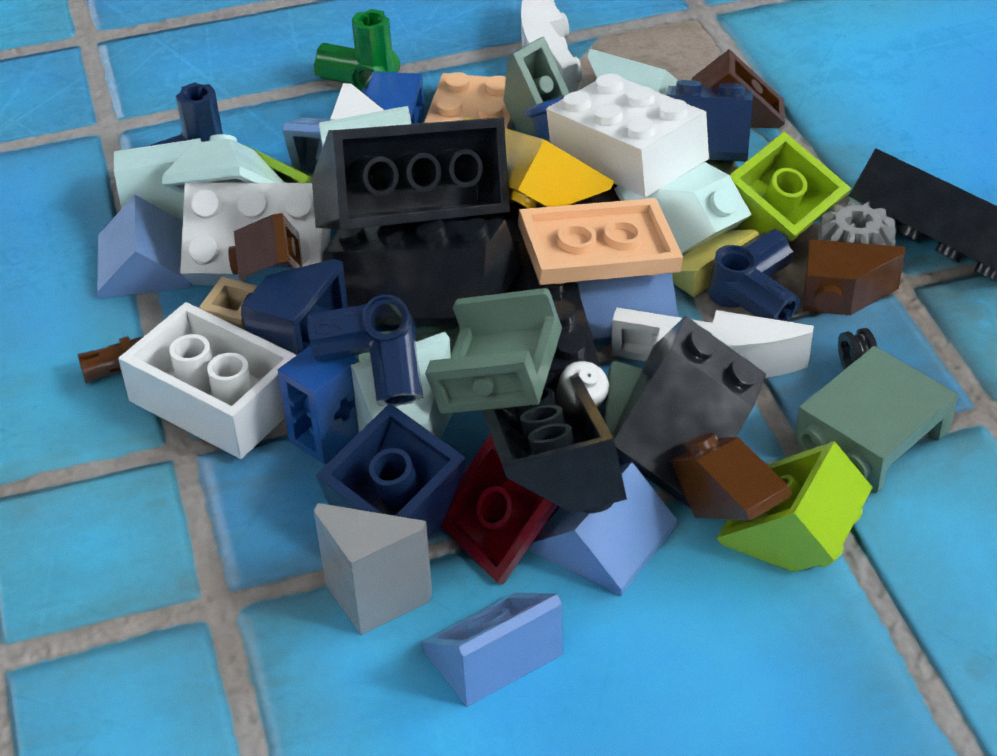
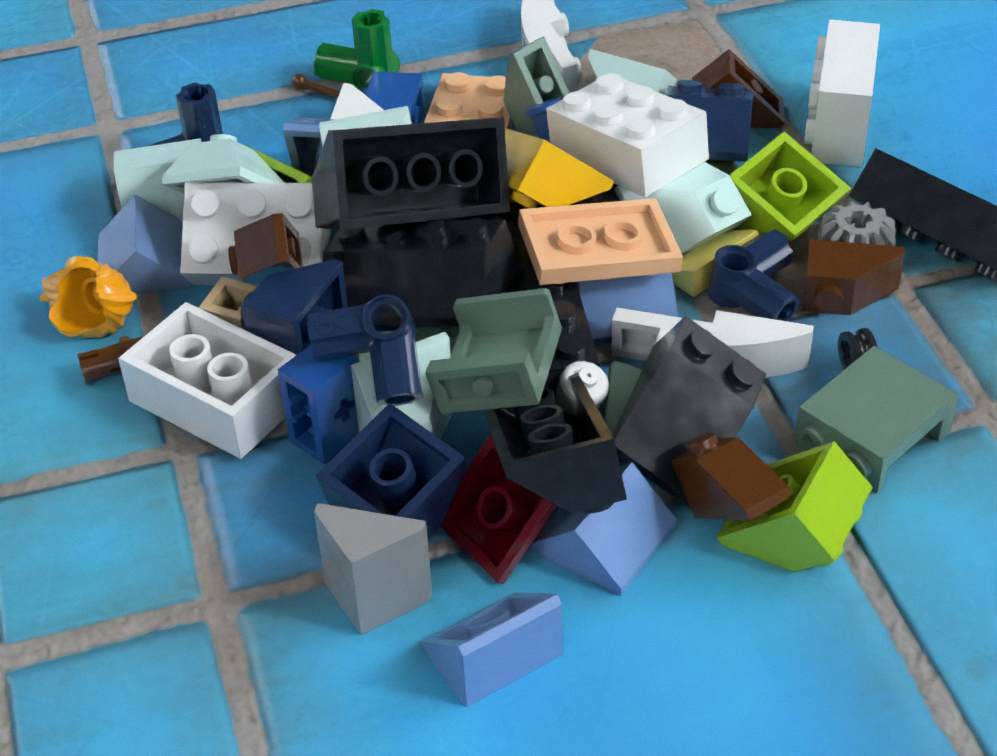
(87, 298): none -> light orange hair
(300, 82): none -> reddish brown hinge
(842, 92): none -> white brick

